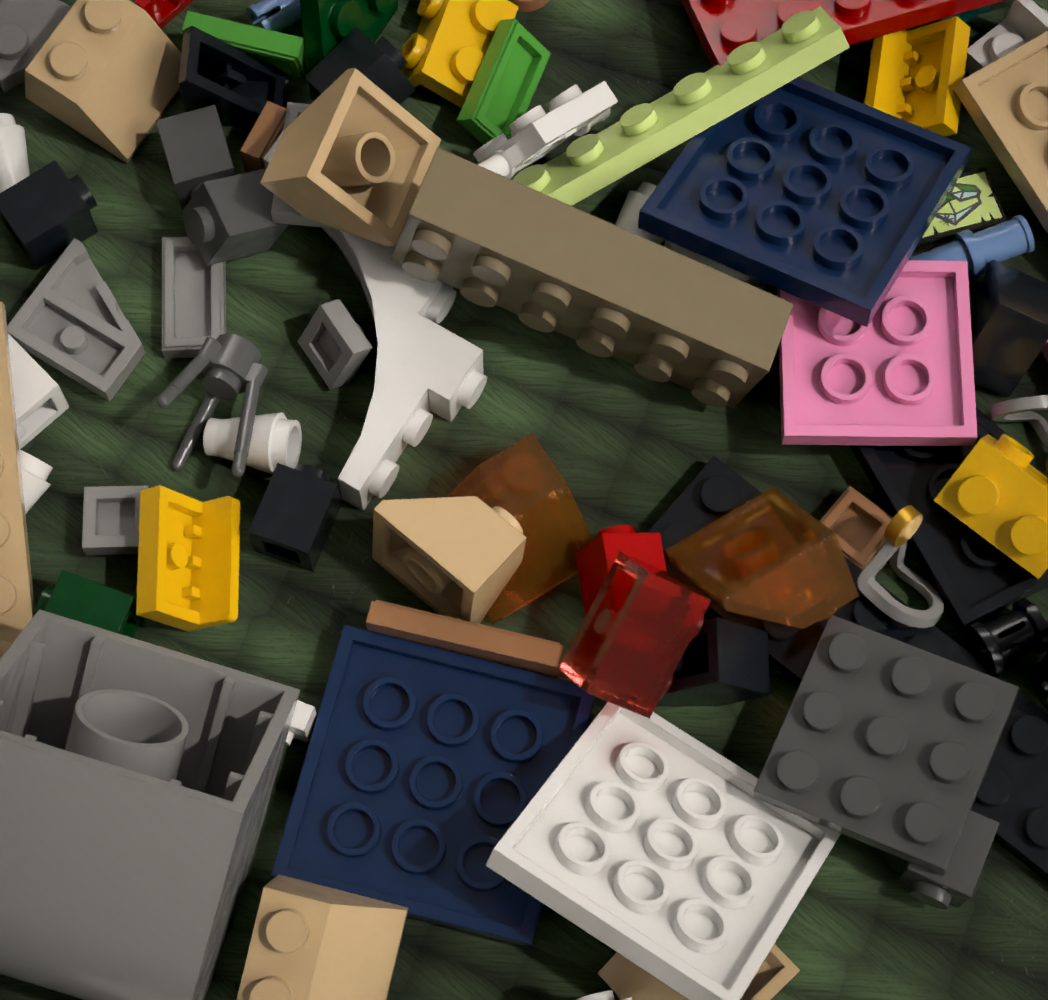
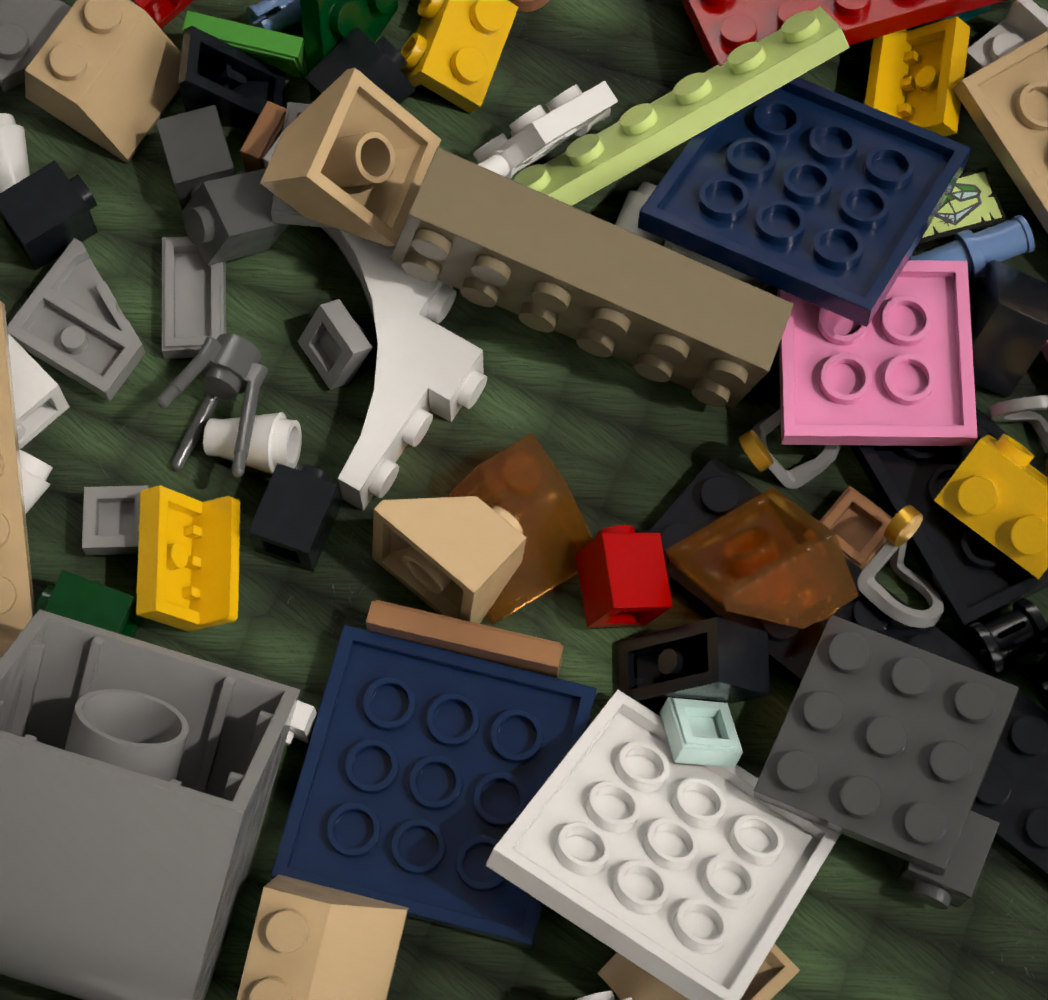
(504, 82): bright green tile -> none
(635, 635): clear red brick -> none
(701, 732): none -> light aqua tile
(756, 449): none -> light grey piece

